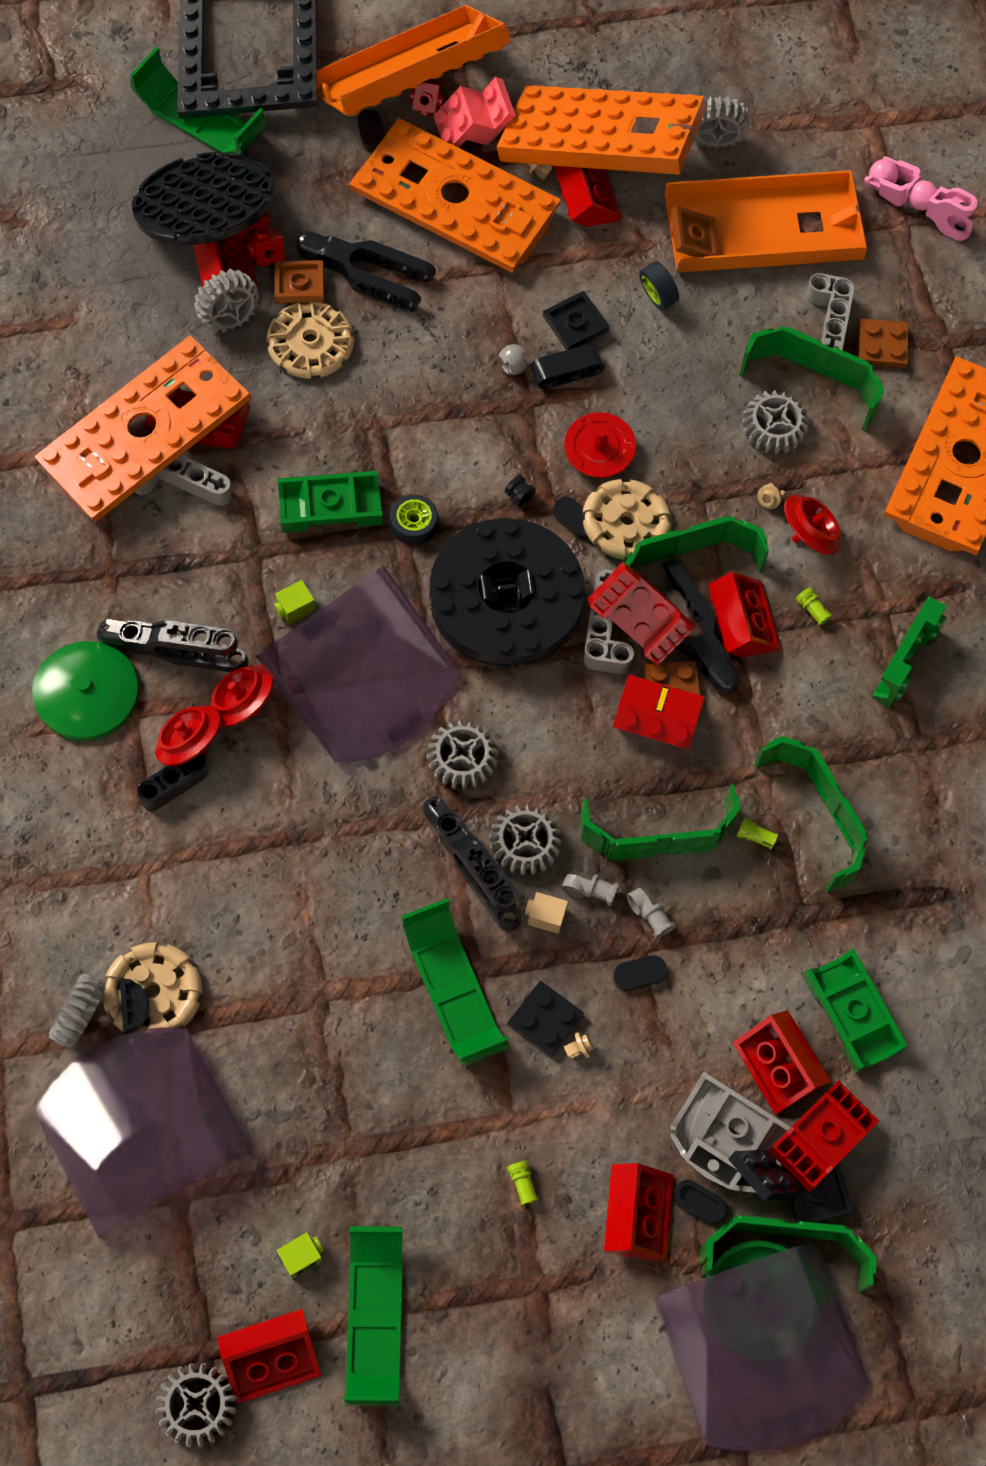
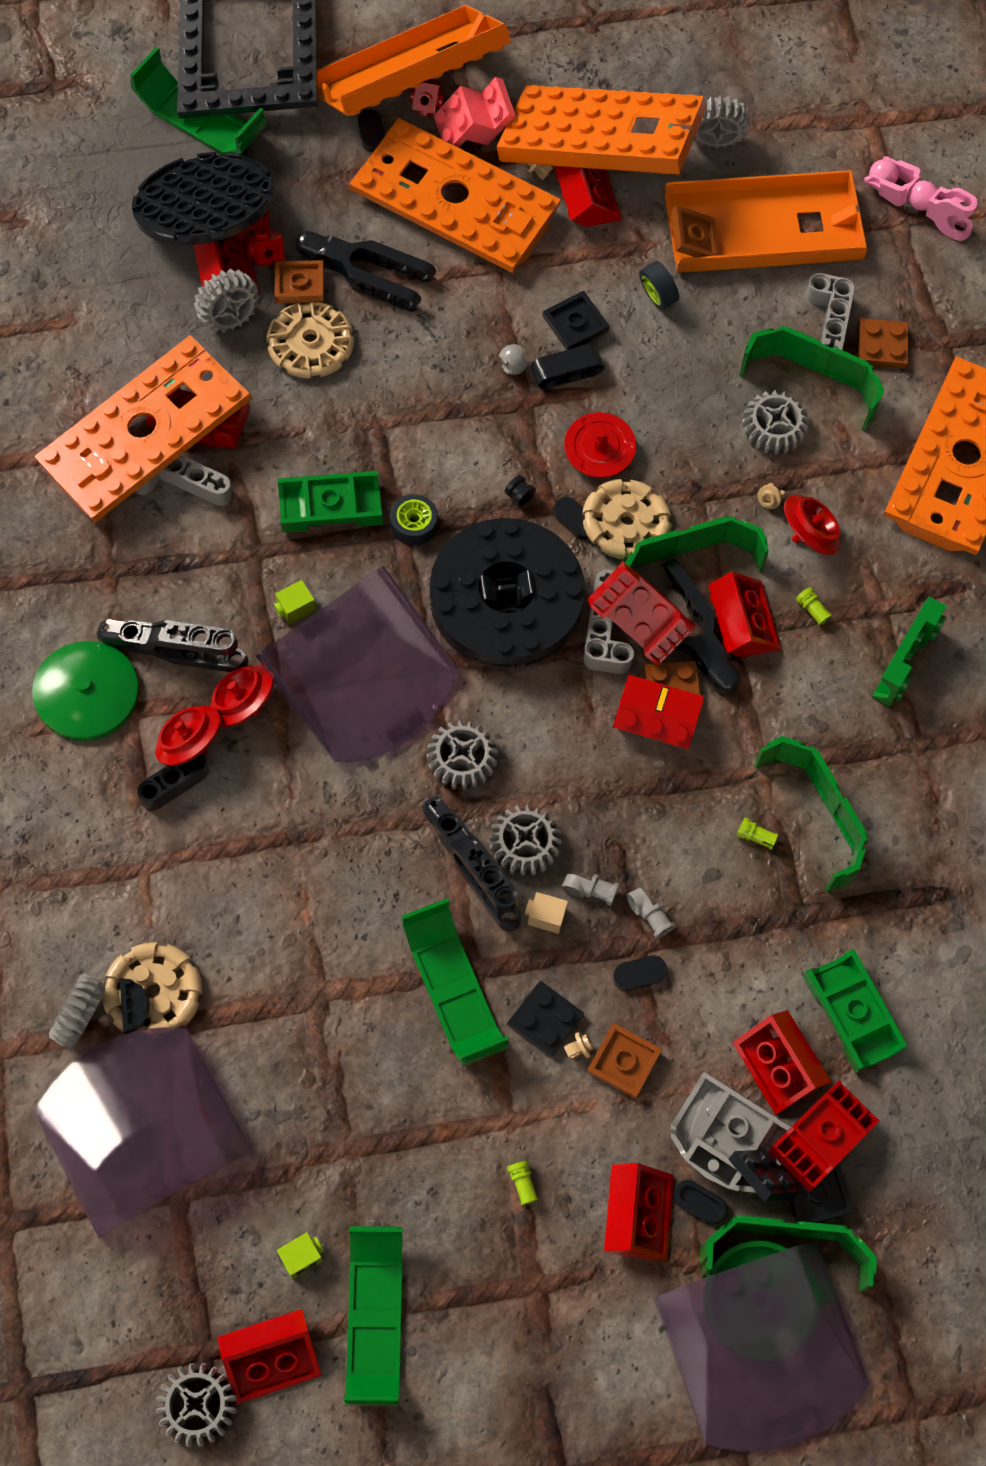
(624, 1060): none -> dark orange plate
(658, 844): green windscreen -> none

